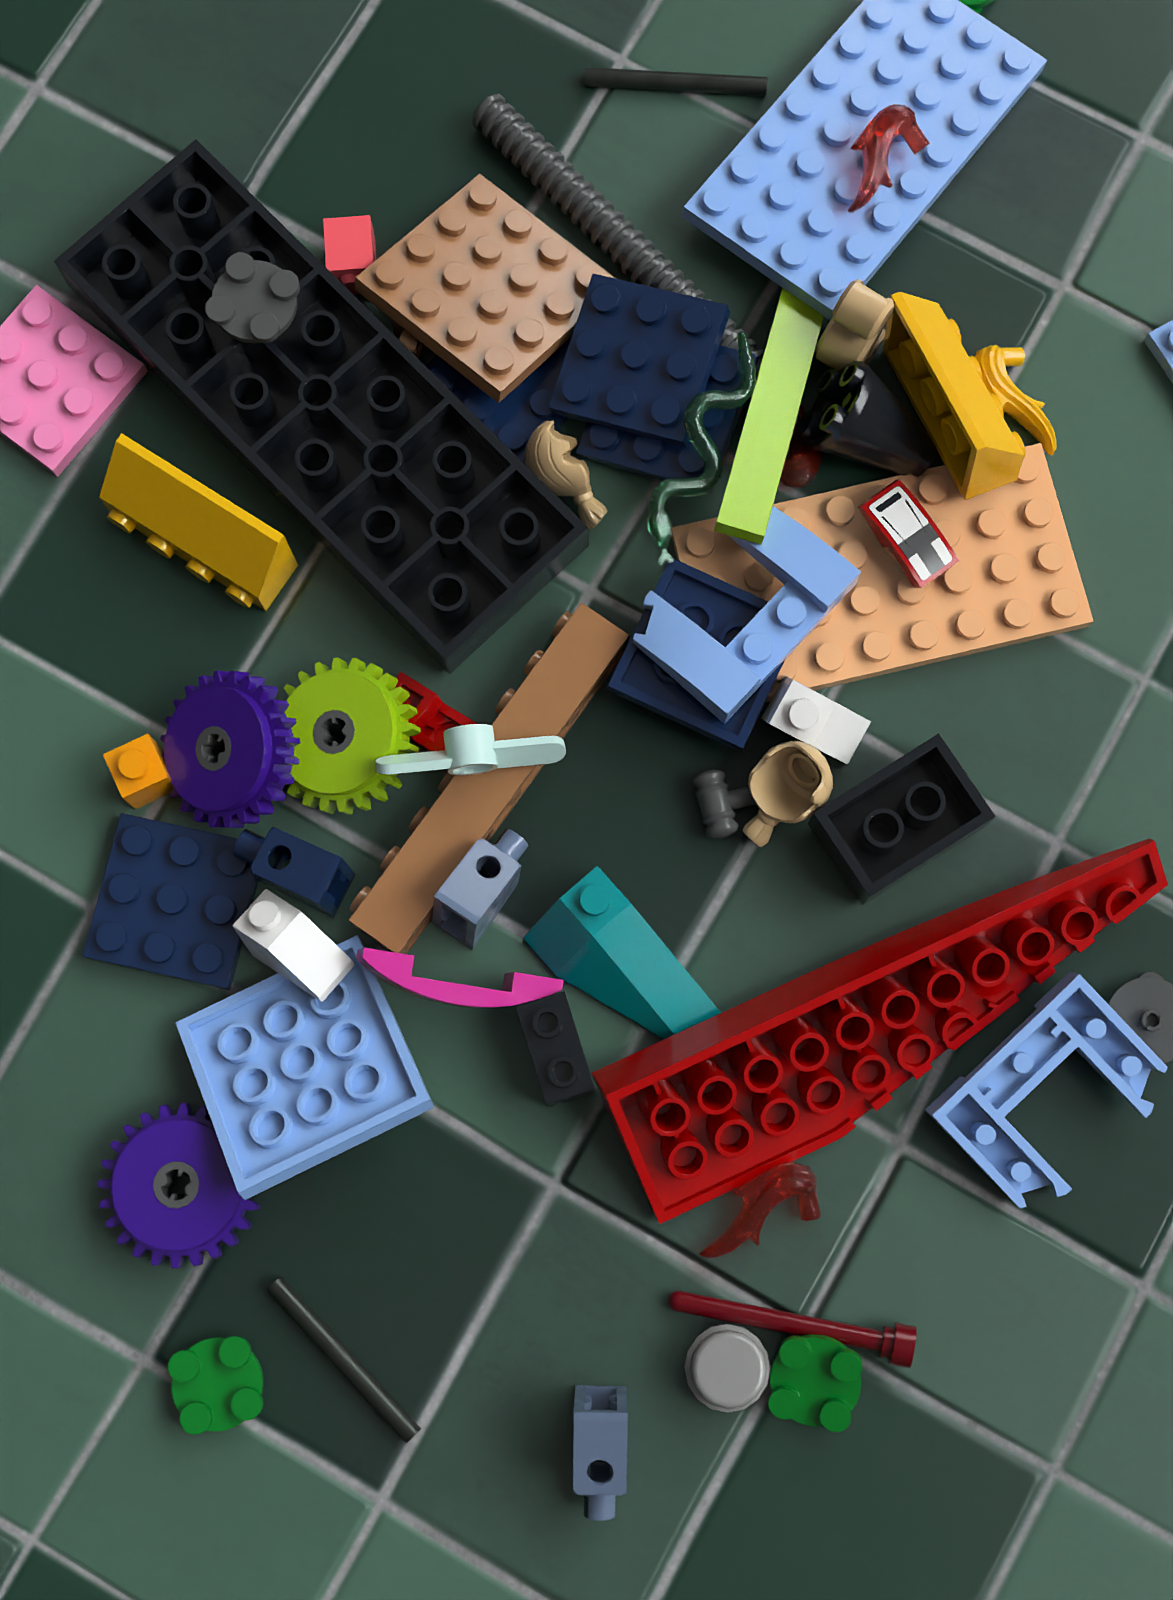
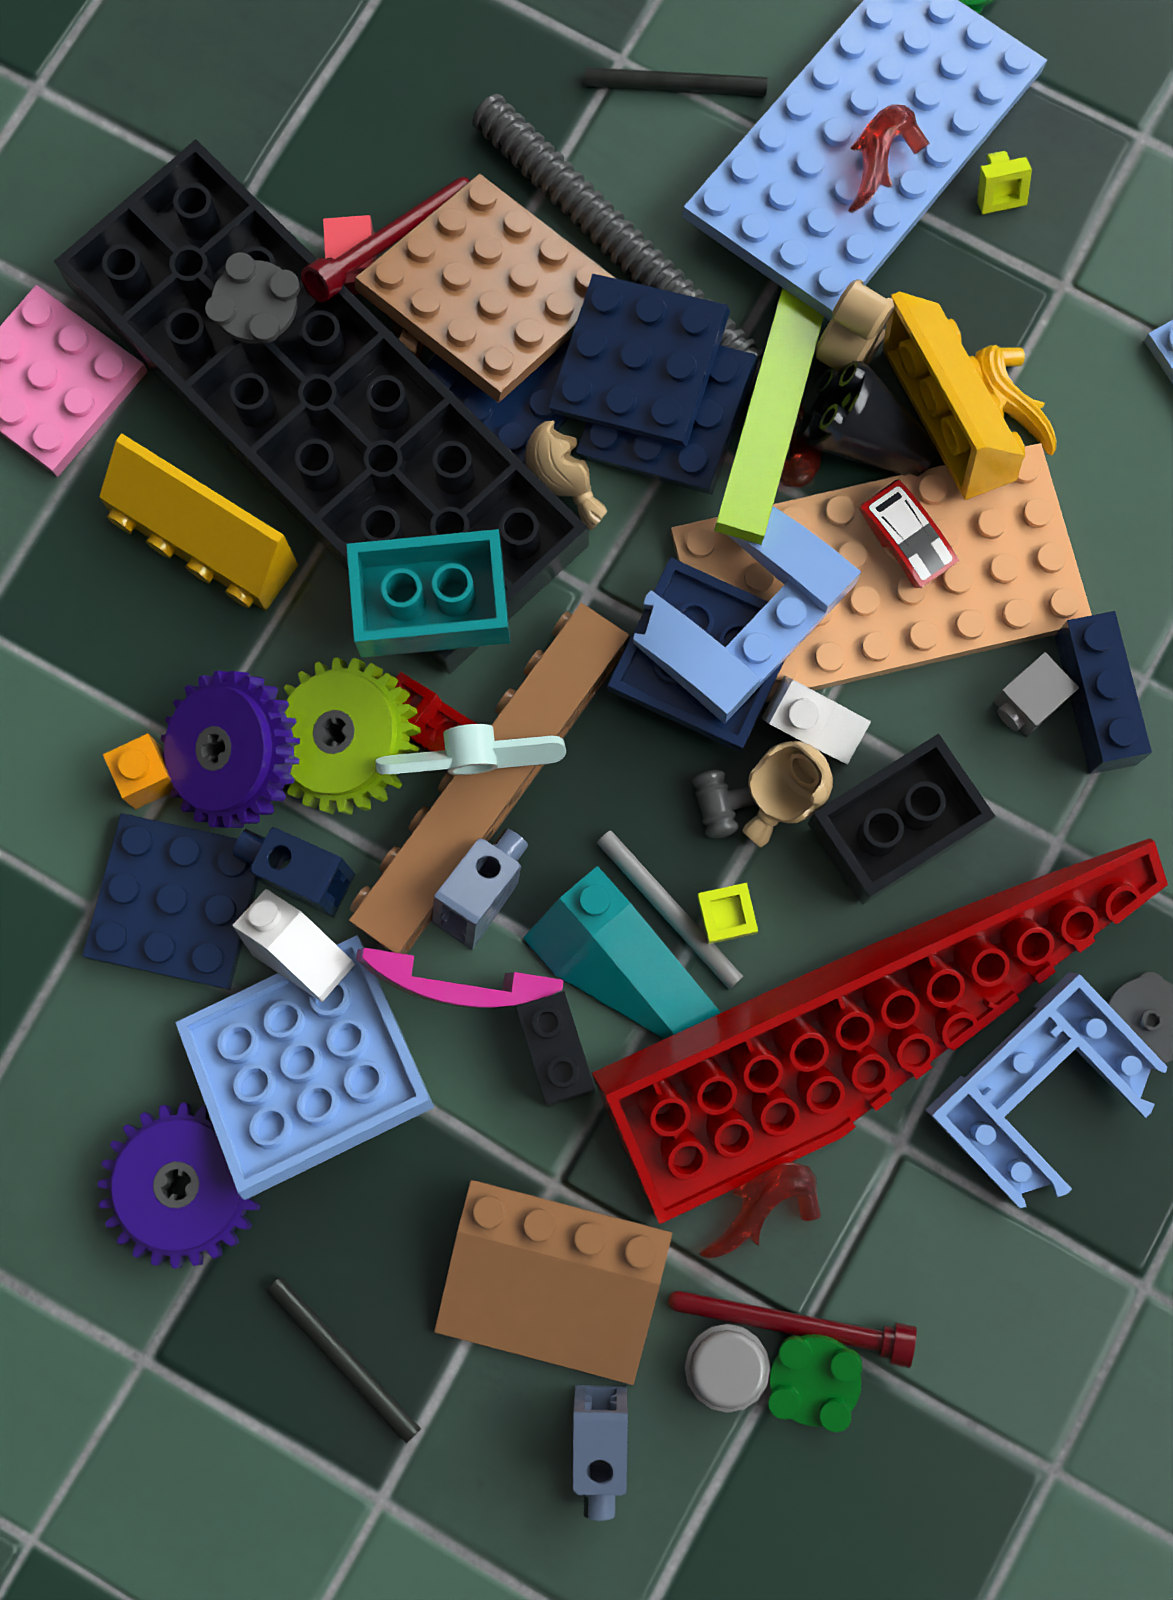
(216, 1384): green piece -> none
(325, 276): none -> dark red piece
(428, 593): none -> teal brick
(552, 1282): none -> medium nougat slope
(658, 520): clear green animal -> none
(669, 909): none -> light grey bar
(727, 913): none -> neon yellow tile
(1003, 183): none -> neon yellow tile
(1034, 695): none -> light grey brick
(1106, 699): none -> dark blue brick

